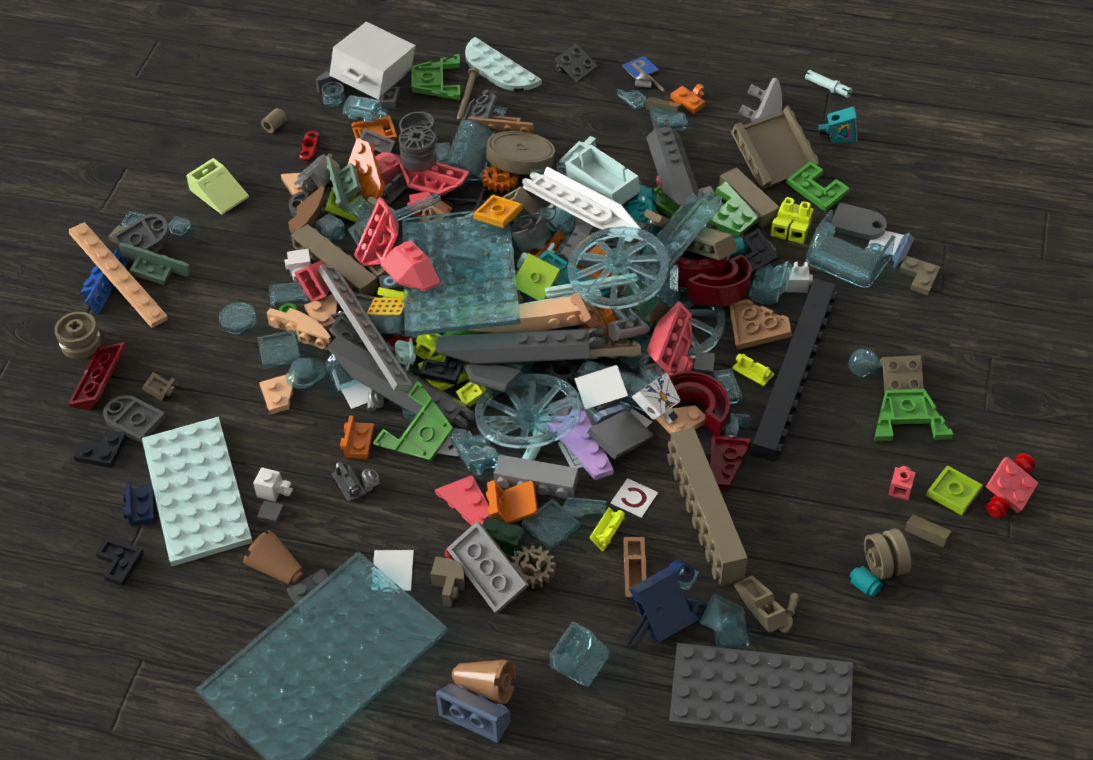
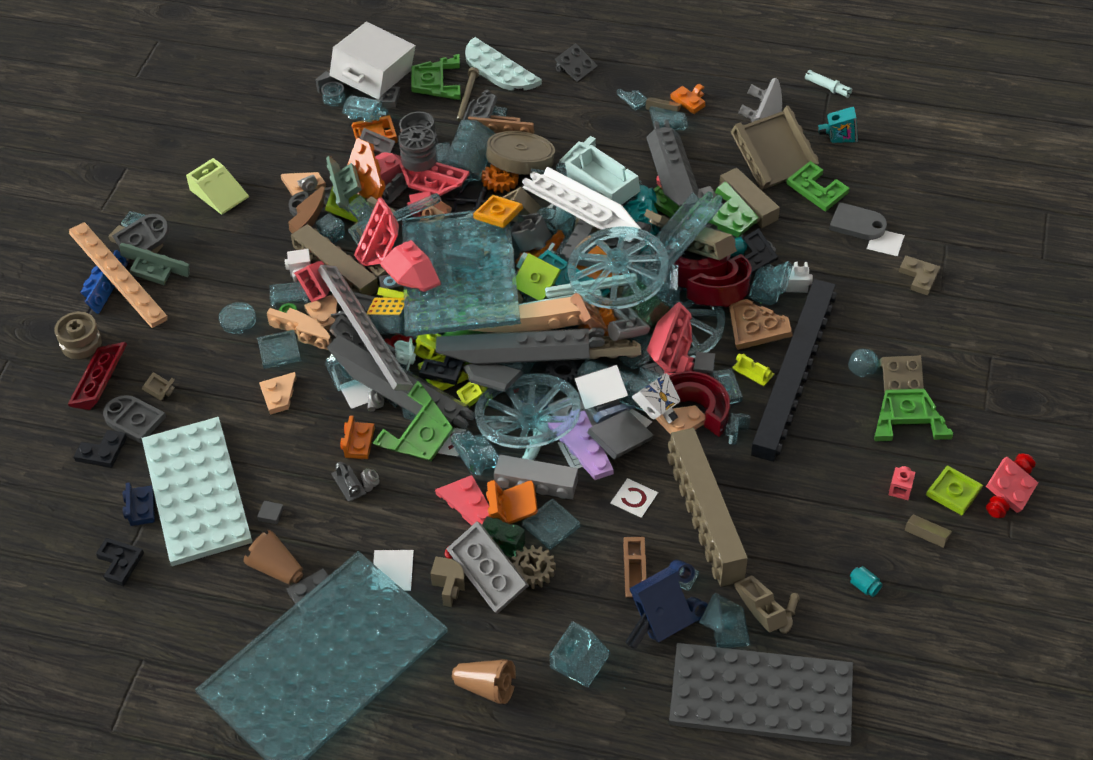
(179, 225): clear light blue tile -> none
(270, 484): white brick -> none
(274, 120): dark tan brick -> none
(305, 373): clear light blue piece -> none
(309, 150): red piece -> none
(317, 171): light grey bracket -> none
(473, 711): sand blue slope -> none
(582, 507): clear light blue tile -> none
(606, 528): neon yellow hinge -> none
(642, 66): blue piece -> none
(643, 80): light grey plate -> none
(726, 458): dark red wing -> none
(793, 219): neon yellow hips -> none
(845, 259): clear light blue windscreen -> none
(887, 554): dark tan wheel -> none
(902, 249): sand blue piece -> none

